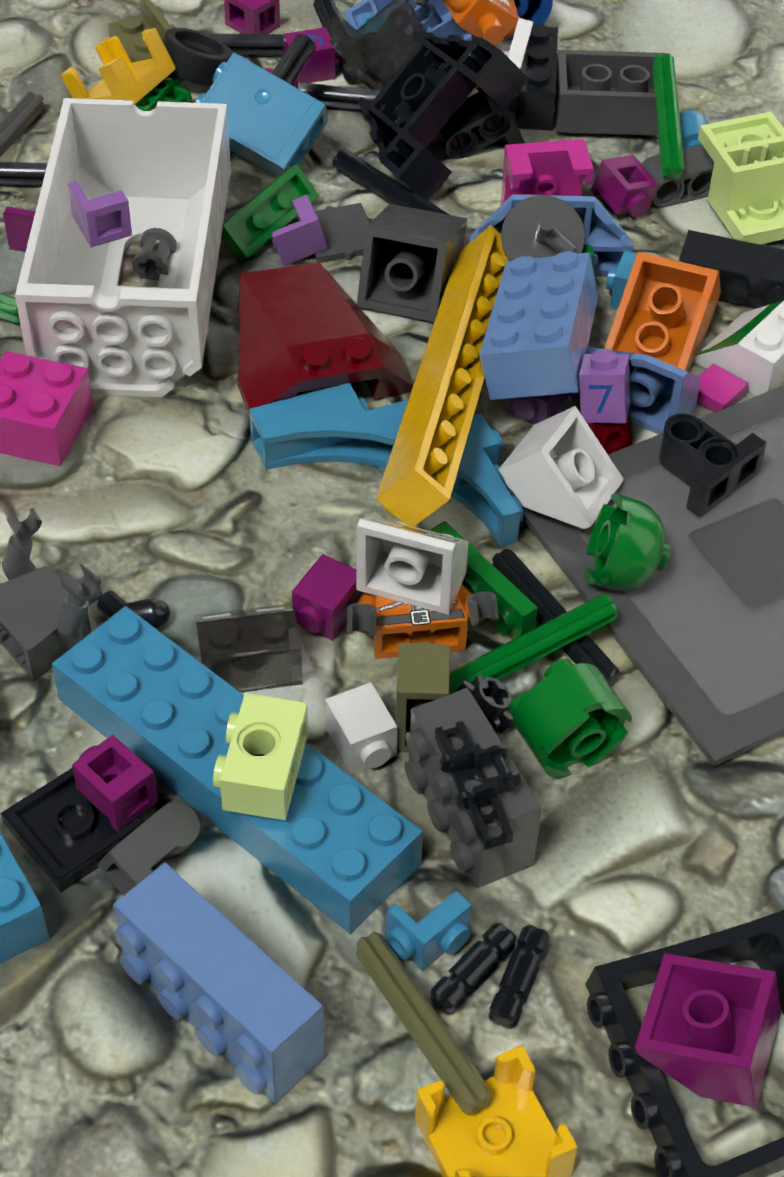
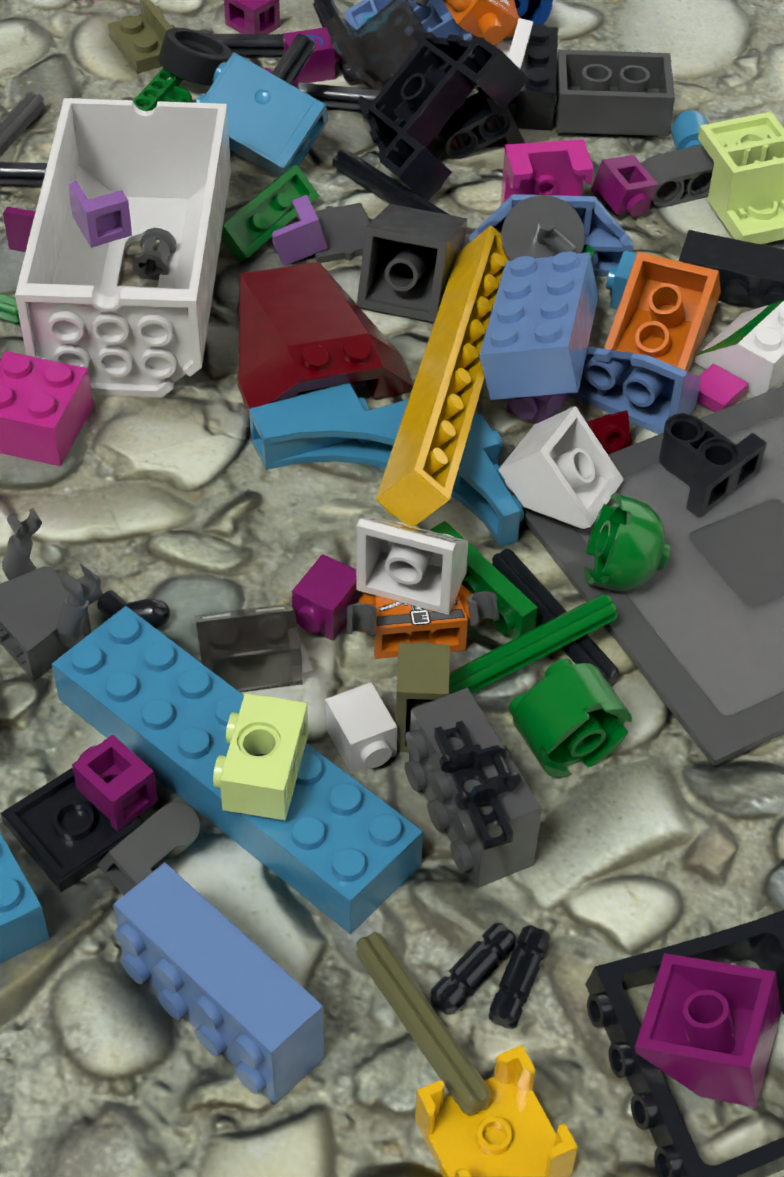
(120, 76): yellow panel -> none
(438, 932): dark azure bracket -> none
(493, 700): black gear -> none
(605, 387): medium lavender brick -> none
(668, 116): green axle -> none

